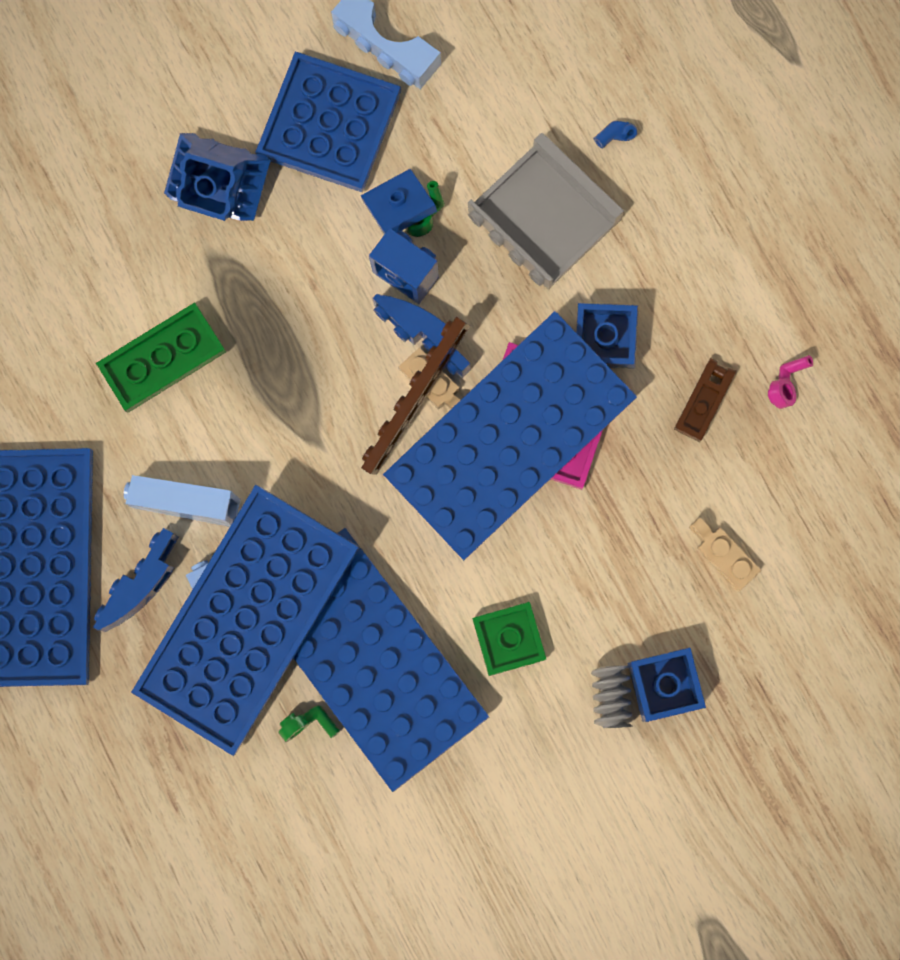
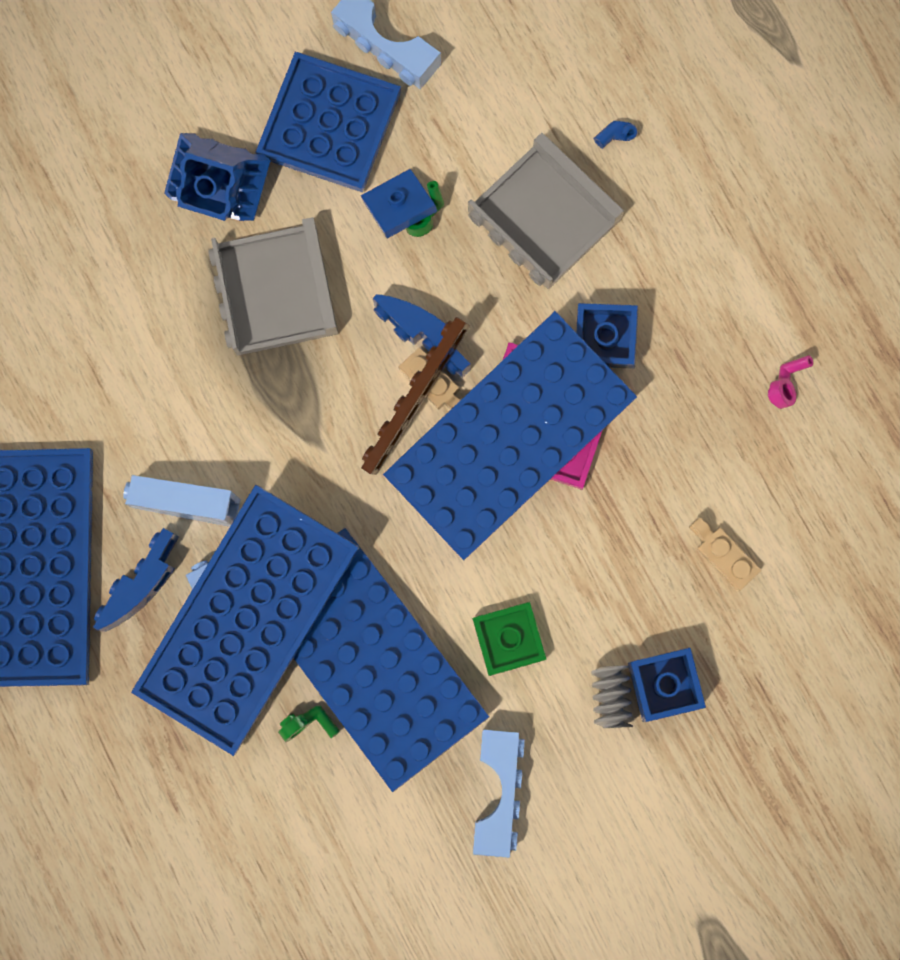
(160, 357): green plate -> none
(273, 289): none -> light grey panel
(404, 265): blue brick -> none
(494, 833): none -> light blue arch
(704, 401): reddish brown plate -> none

